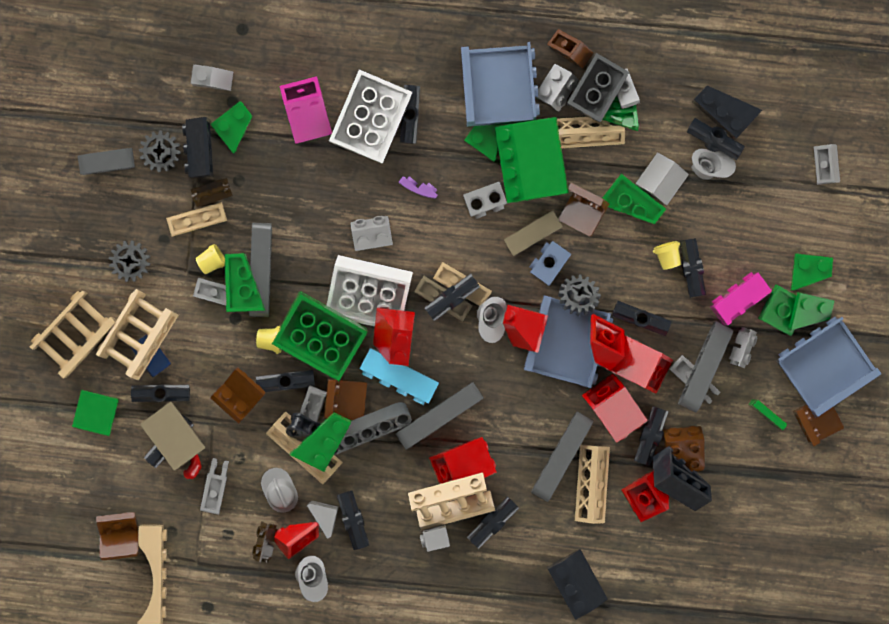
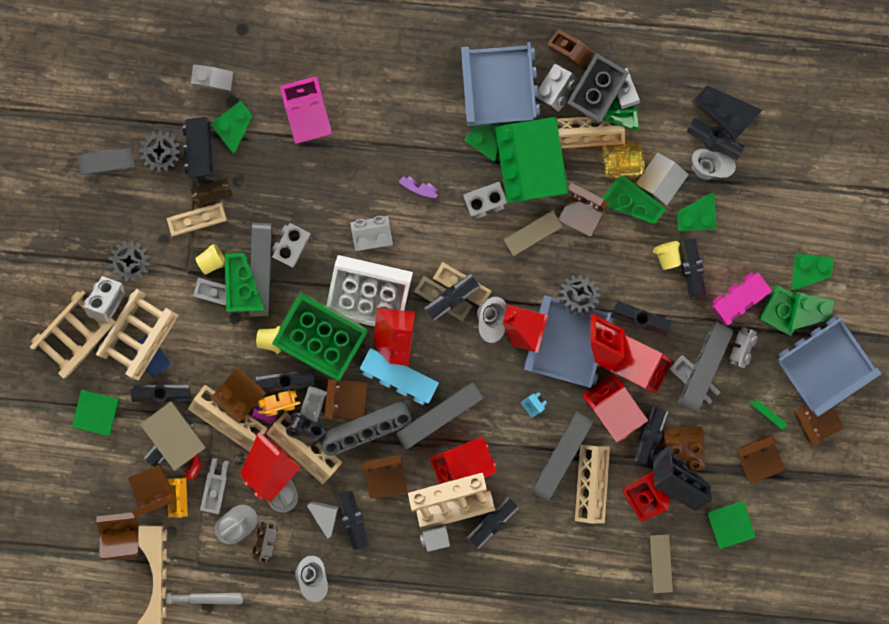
(107, 301): none -> light grey brick
(151, 490): none -> reddish brown bracket
(178, 507): none -> light orange hinge
(207, 598): none -> light grey piece
(223, 422): none -> tan fence
(236, 524): none -> light grey piece
(267, 468): none -> red slope
(270, 419): none -> magenta pin
(271, 405): none -> light orange hinge
(295, 247): none -> light grey brick
(296, 537): red slope -> none
(323, 442): green wing -> none
(370, 116): white slope -> none
(385, 476): none -> reddish brown bracket
(409, 127): black piece -> none
(533, 405): none -> medium azure tile
(559, 256): sand blue brick -> none
(577, 584): black slope -> none
(623, 160): none -> clear yellow slope
(661, 563): none -> dark tan tile
(698, 215): none -> green wing
(731, 524): none -> green tile
(760, 459): none -> reddish brown bracket
(826, 164): light grey slope -> none

